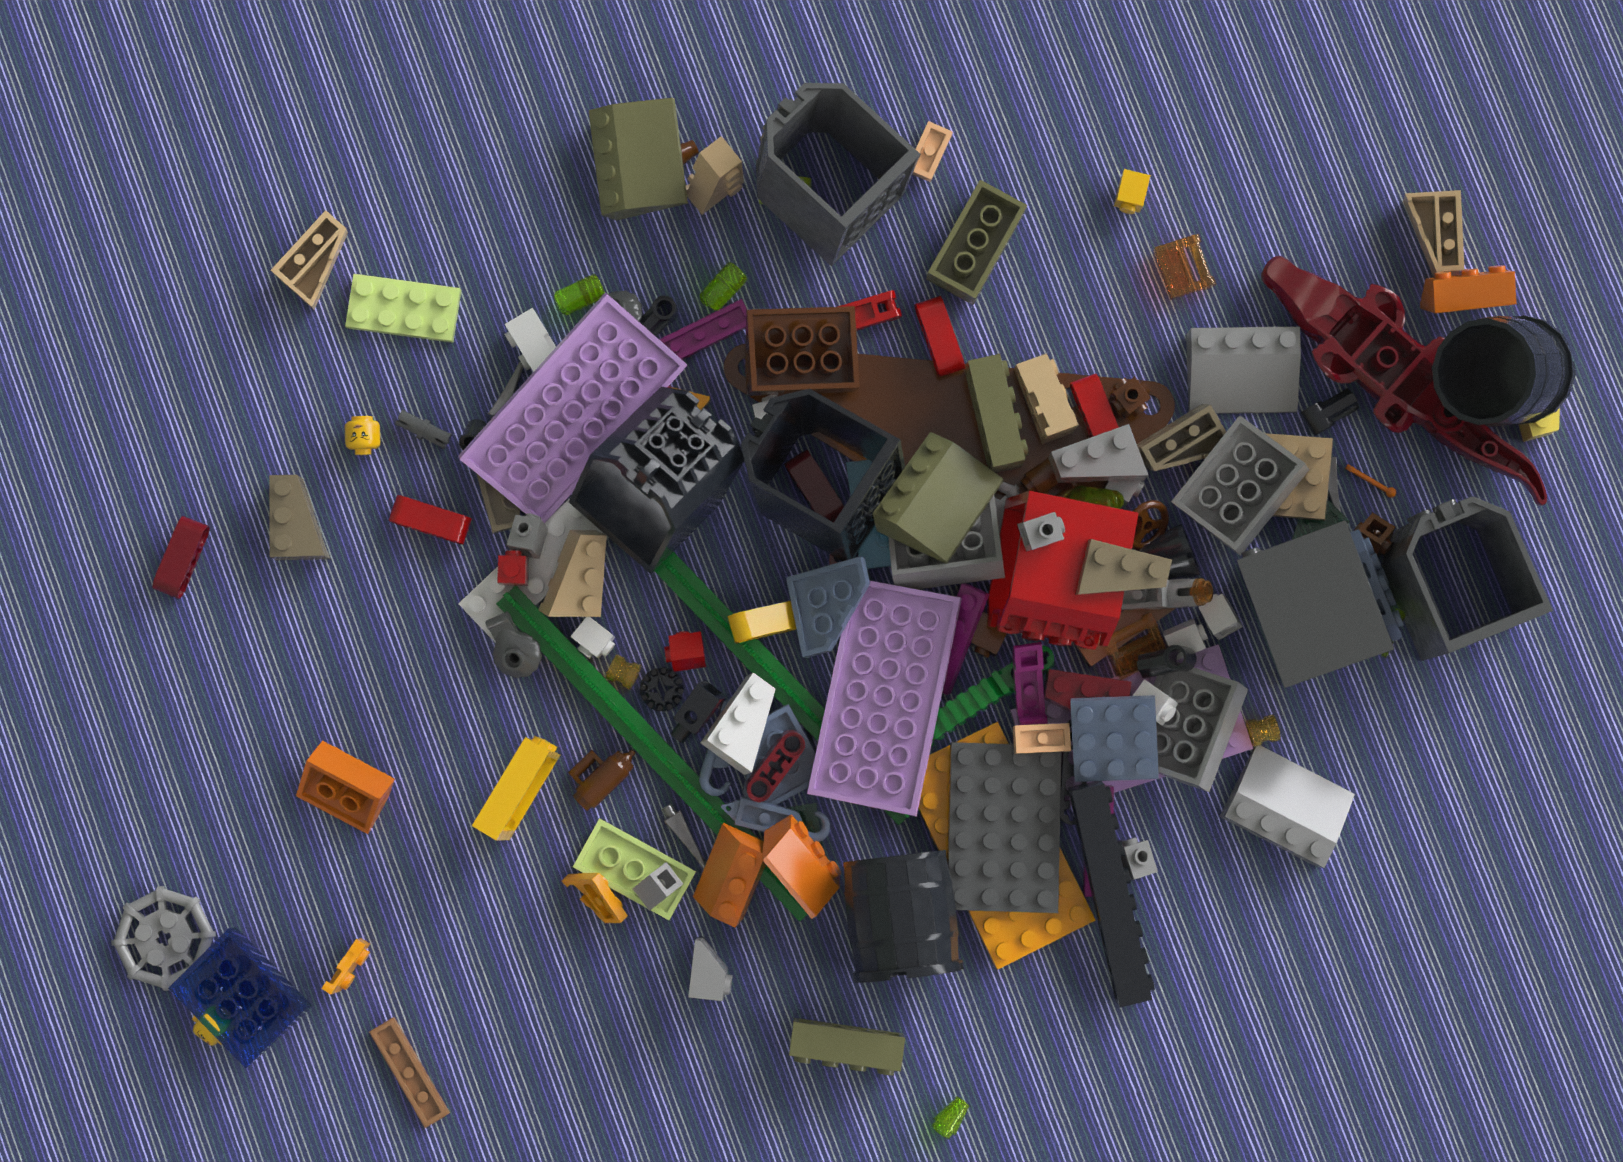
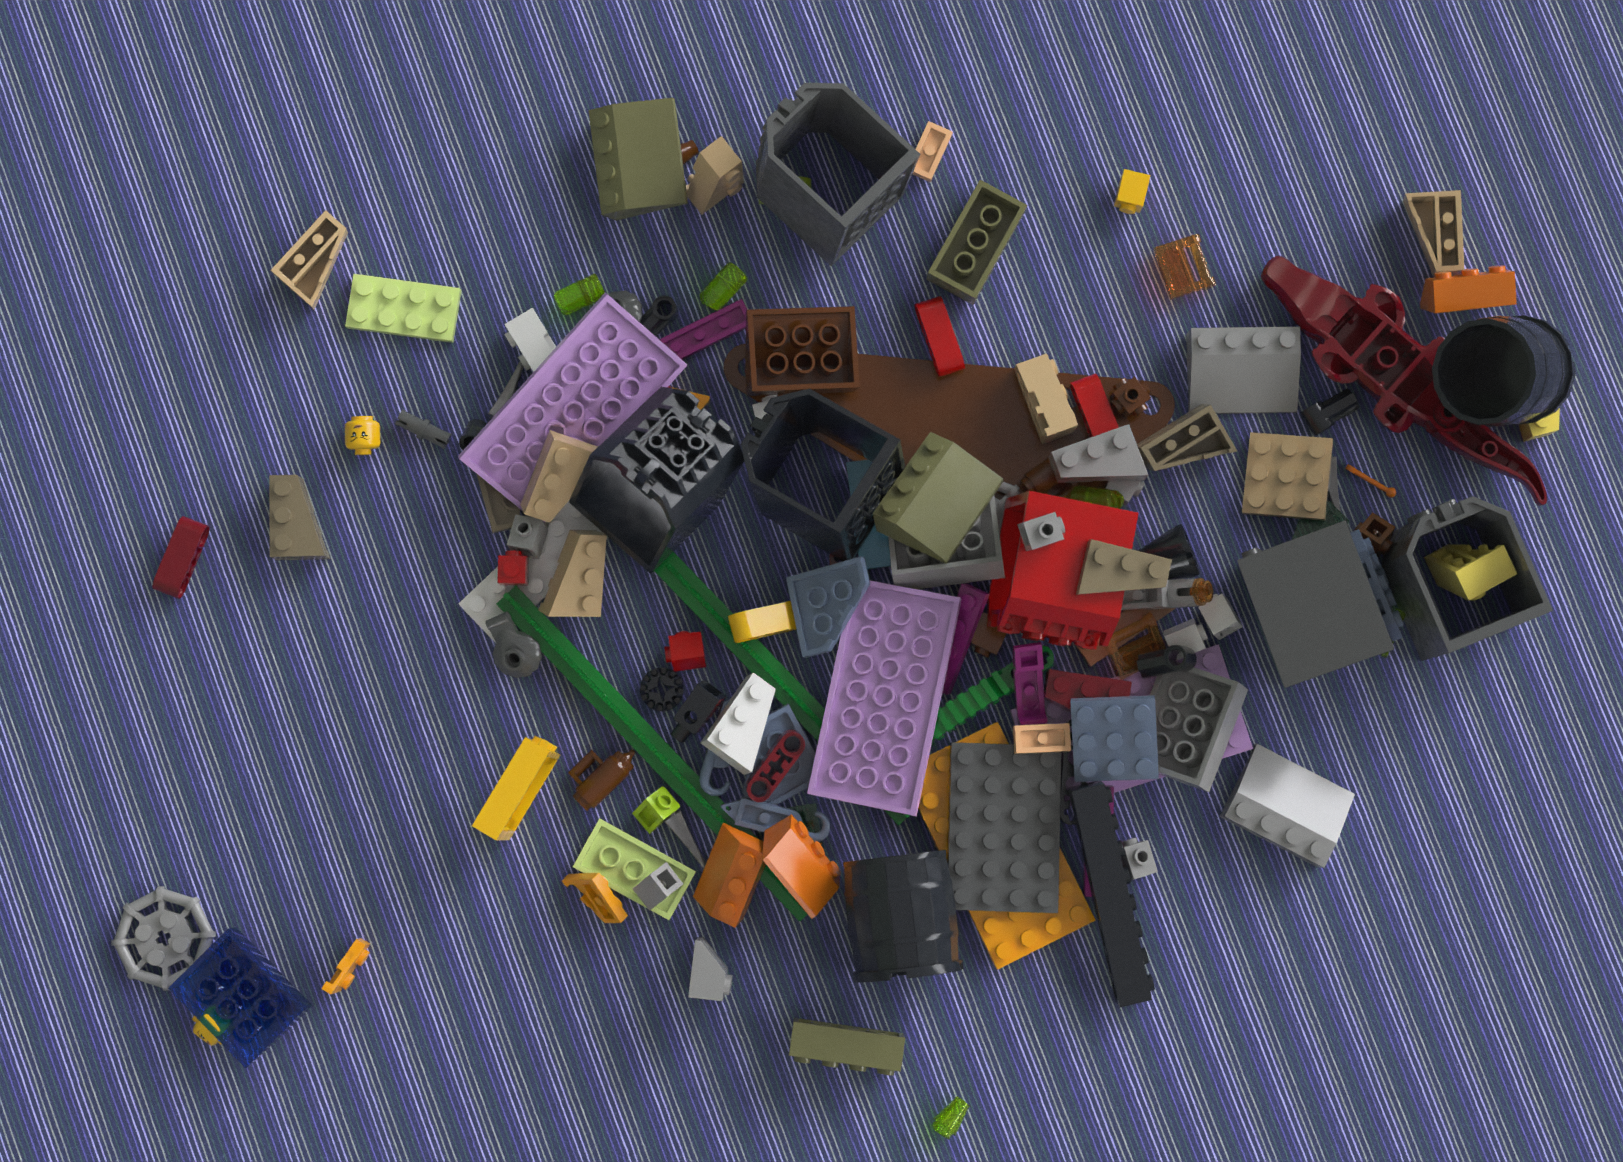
(344, 786): orange slope -> none
(409, 1072): medium nougat tile -> none
(430, 519): red beam -> none
(555, 475): none -> tan wedge
(593, 638): white brick -> none
(623, 671): clear yellow wheel -> none
(656, 809): none -> lime bracket
(814, 486): beam -> none
(867, 311): red plate -> none
(995, 413): olive brick -> none
(1146, 524): reddish brown piece -> none
(1164, 704): white brick -> none
(1240, 485): light grey slope -> none
(1263, 730): clear yellow wheel -> none
(1469, 570): none -> light yellow wedge

